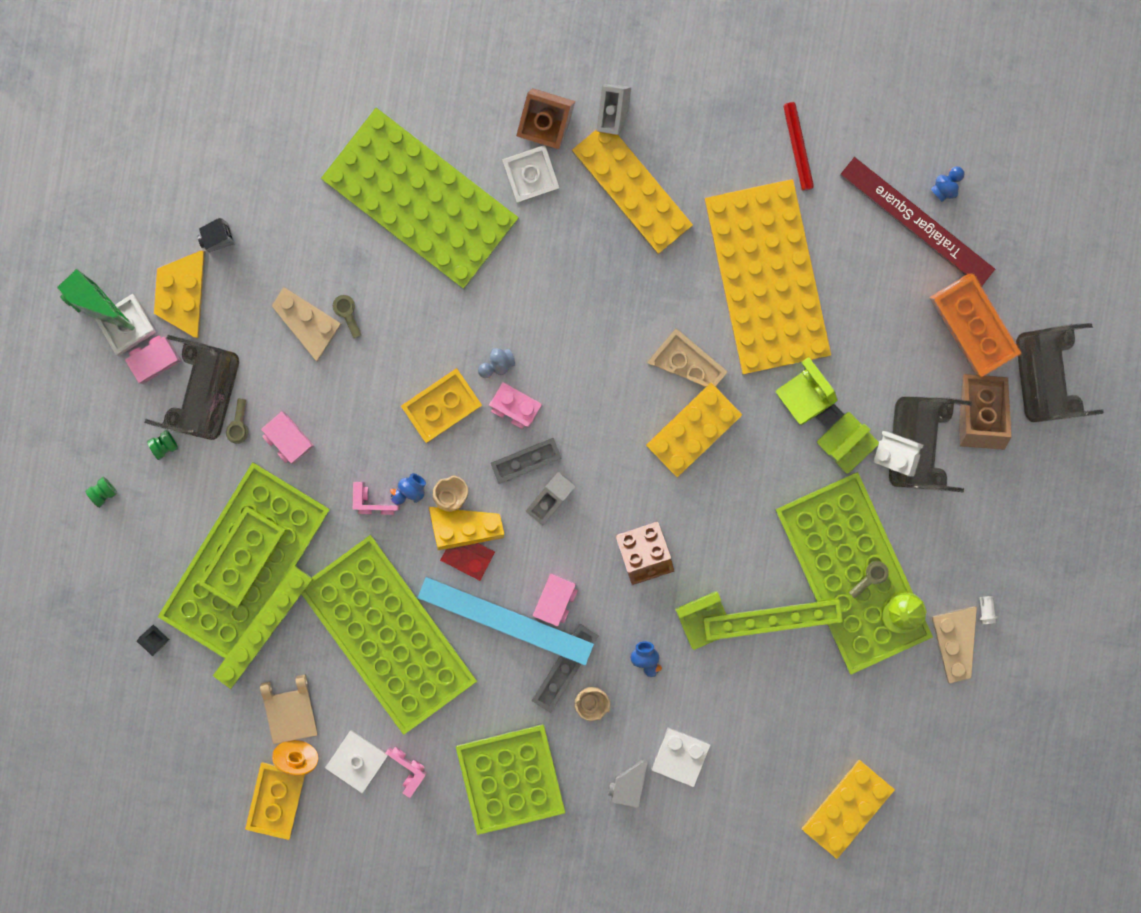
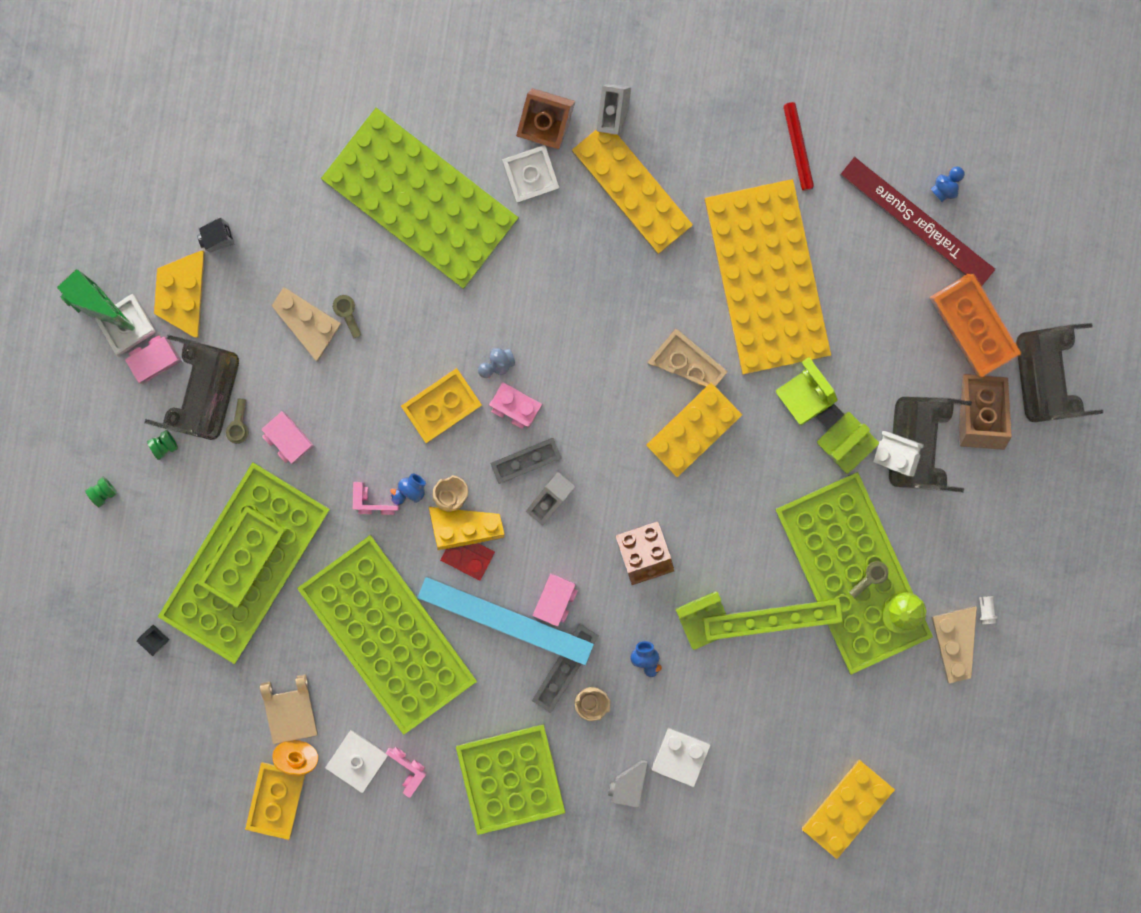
(262, 627): lime plate -> none

